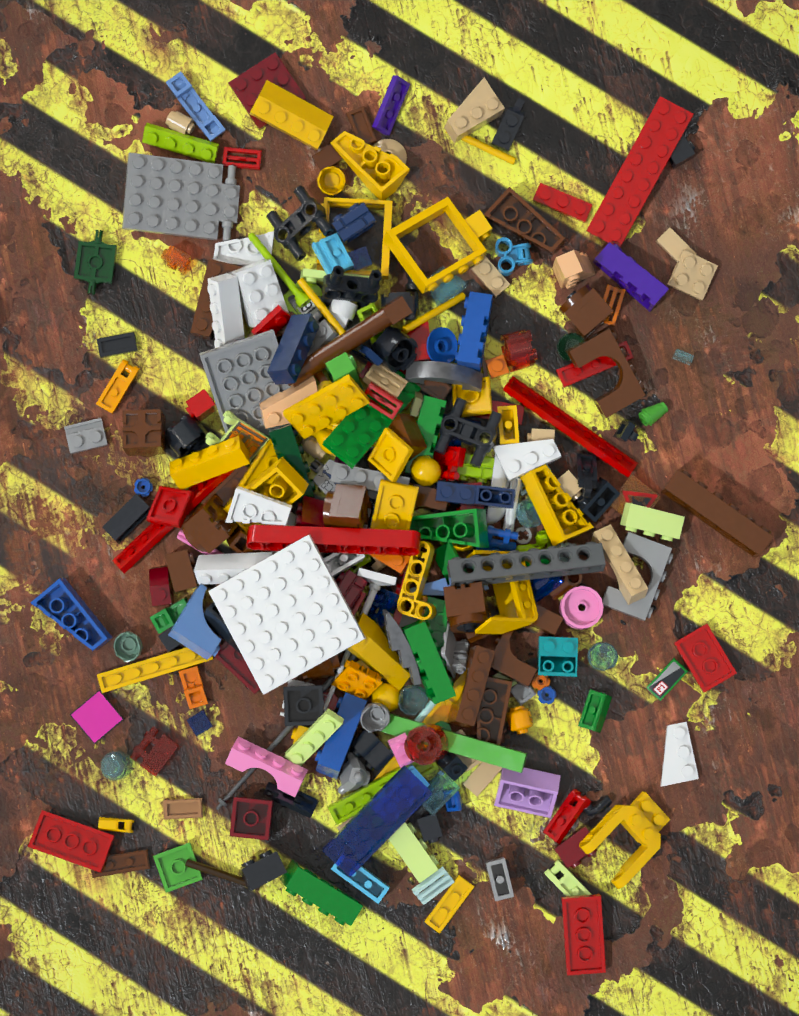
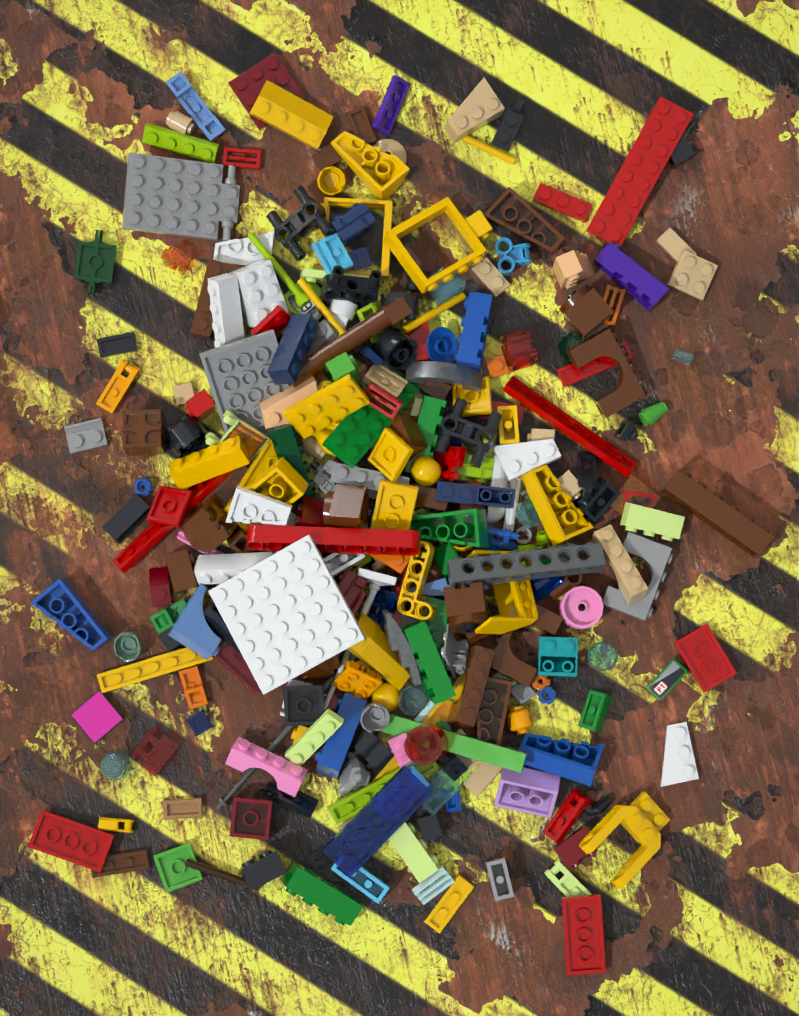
(183, 393): none -> tan tile
(563, 757): none -> blue wedge

